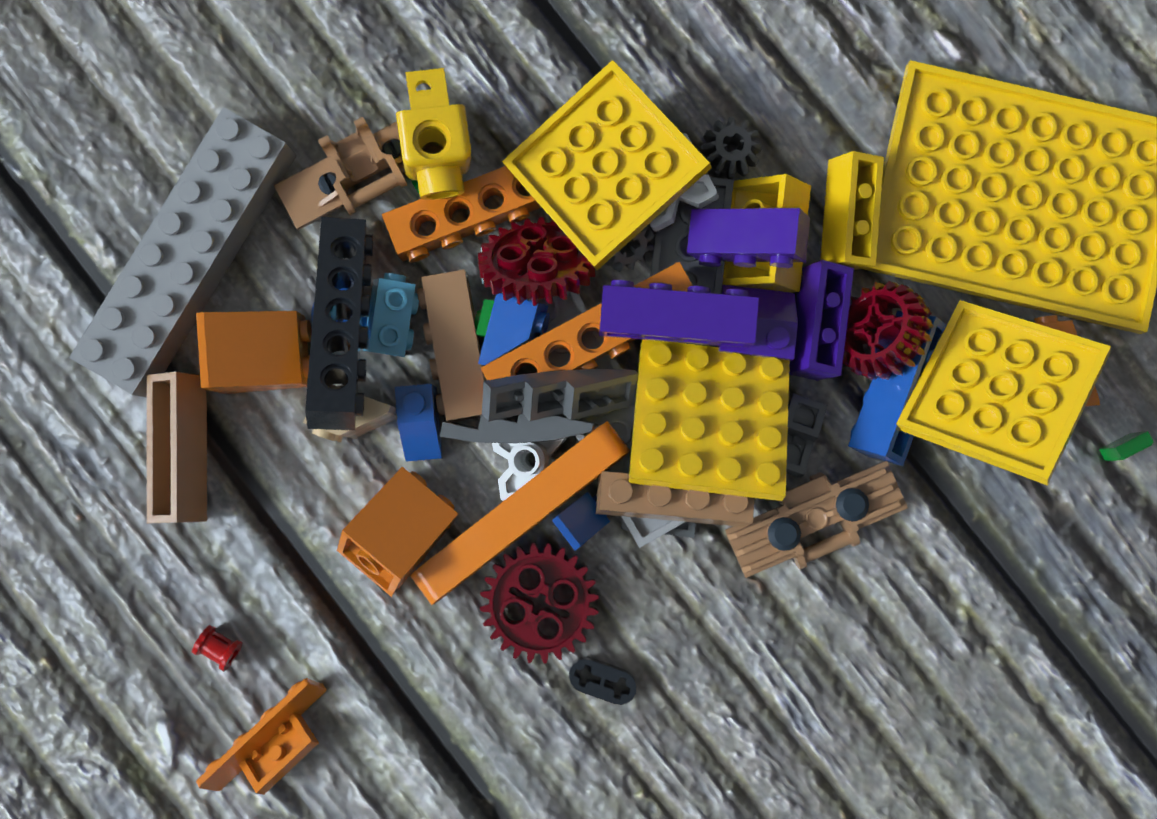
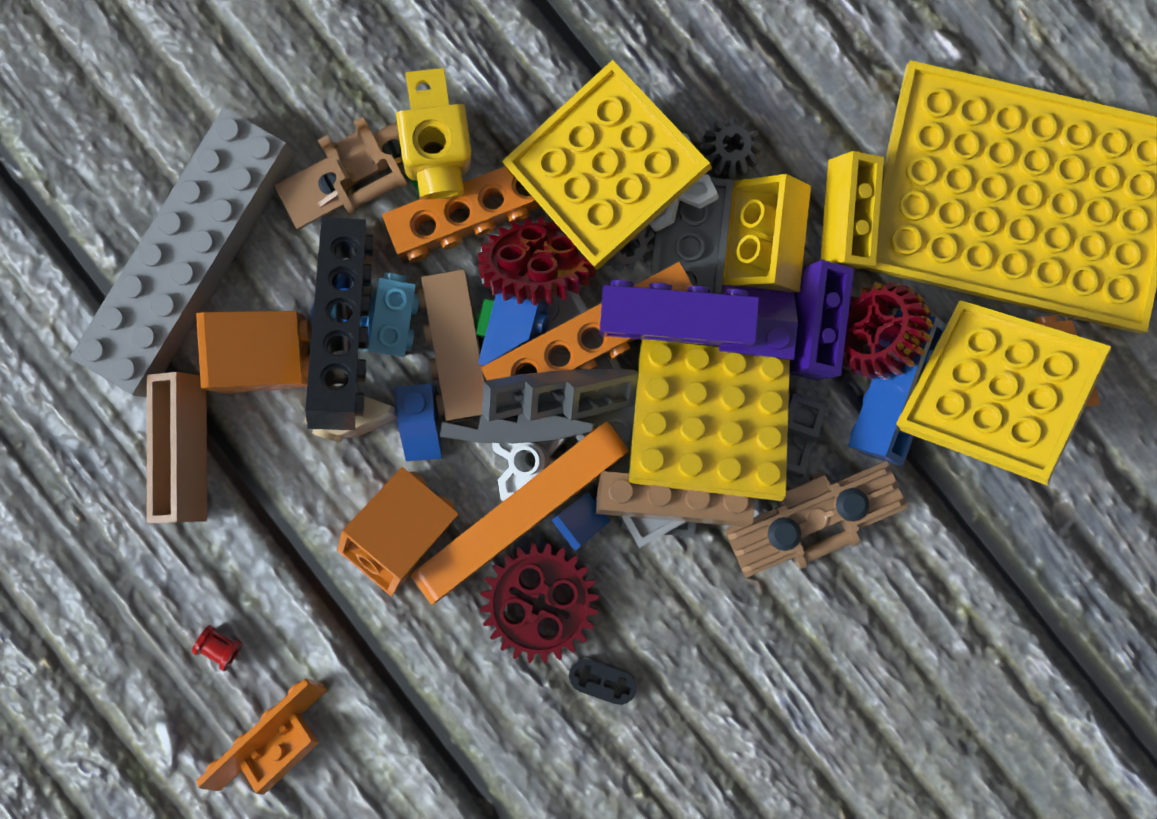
(748, 236): dark purple brick -> none
(1126, 446): green tile -> none

